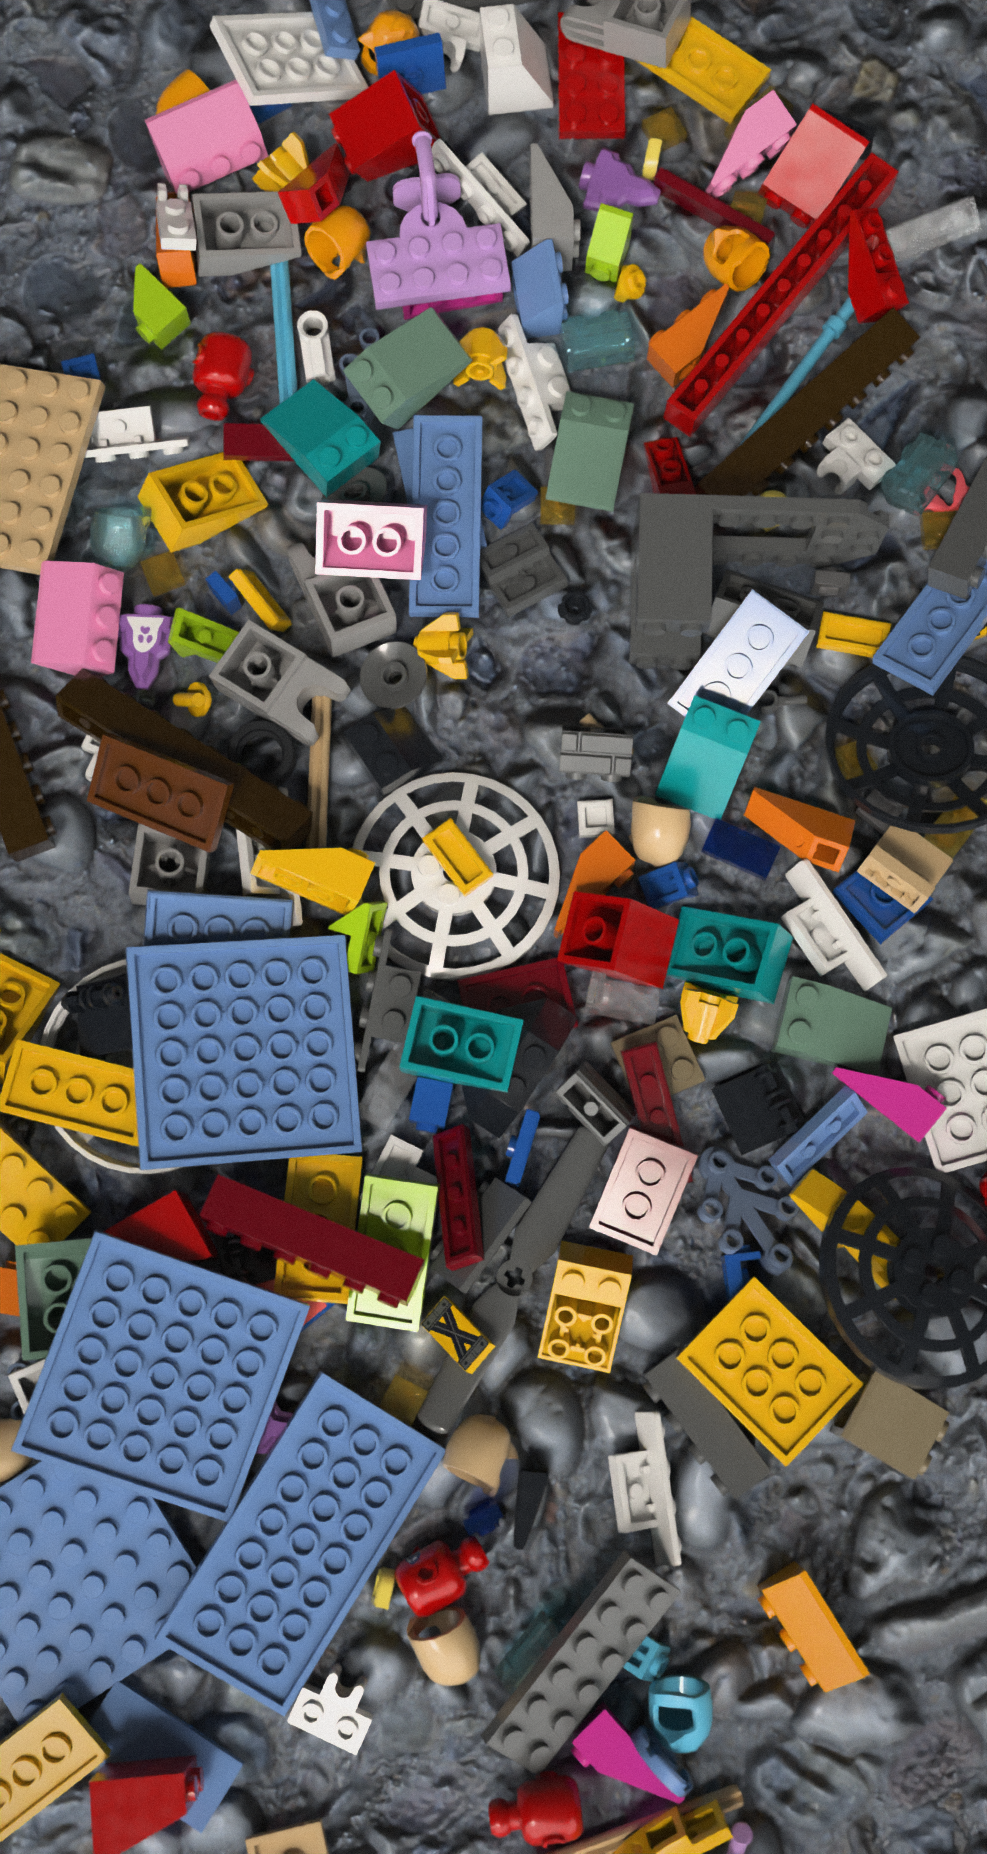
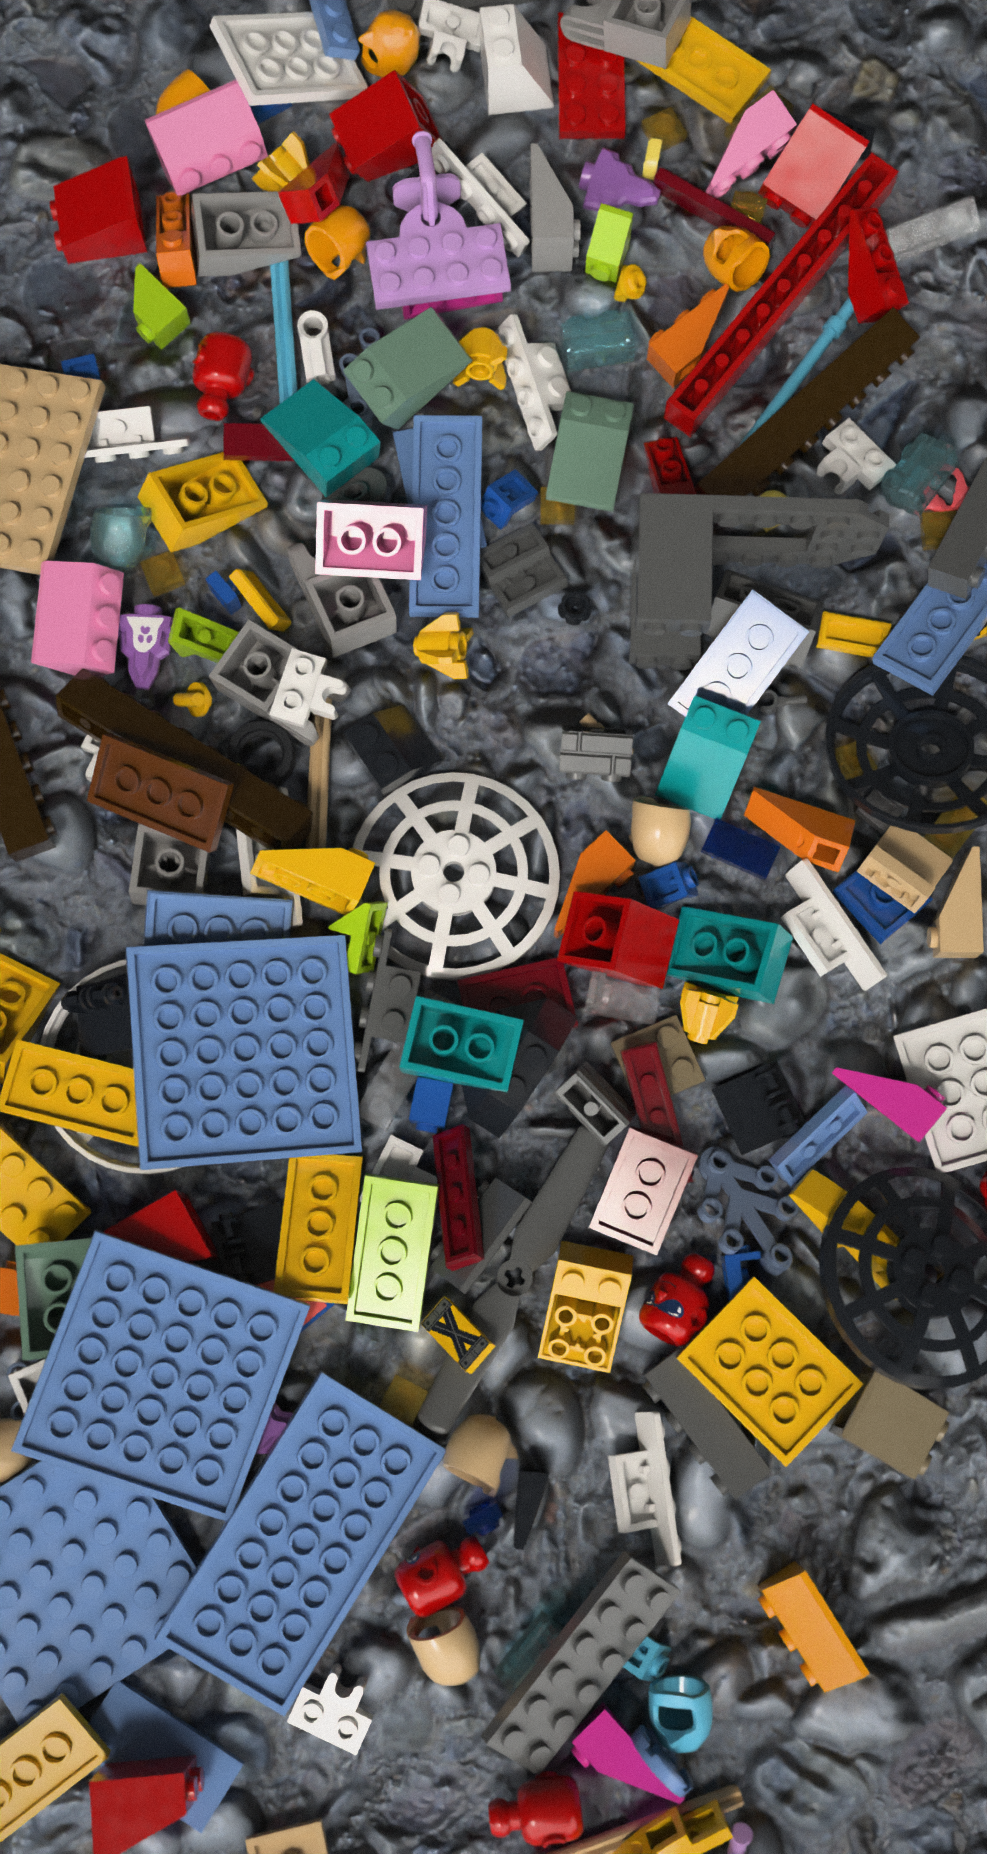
(99, 214): none -> red slope
(175, 220): white hinge -> none
(305, 690): none -> white plate
(312, 1241): dark red brick -> none
(381, 668): dark grey dish -> none
(383, 1588): light yellow tile -> none
(416, 60): blue plate -> none
(457, 857): yellow tile -> none
(520, 1147): blue plate -> none
(539, 290): medium blue slope -> none
(595, 818): white tile -> none
(677, 1302): none -> red piece
(830, 582): flat silver plate -> none
(831, 1026): sand green slope -> none
(959, 922): none -> tan slope

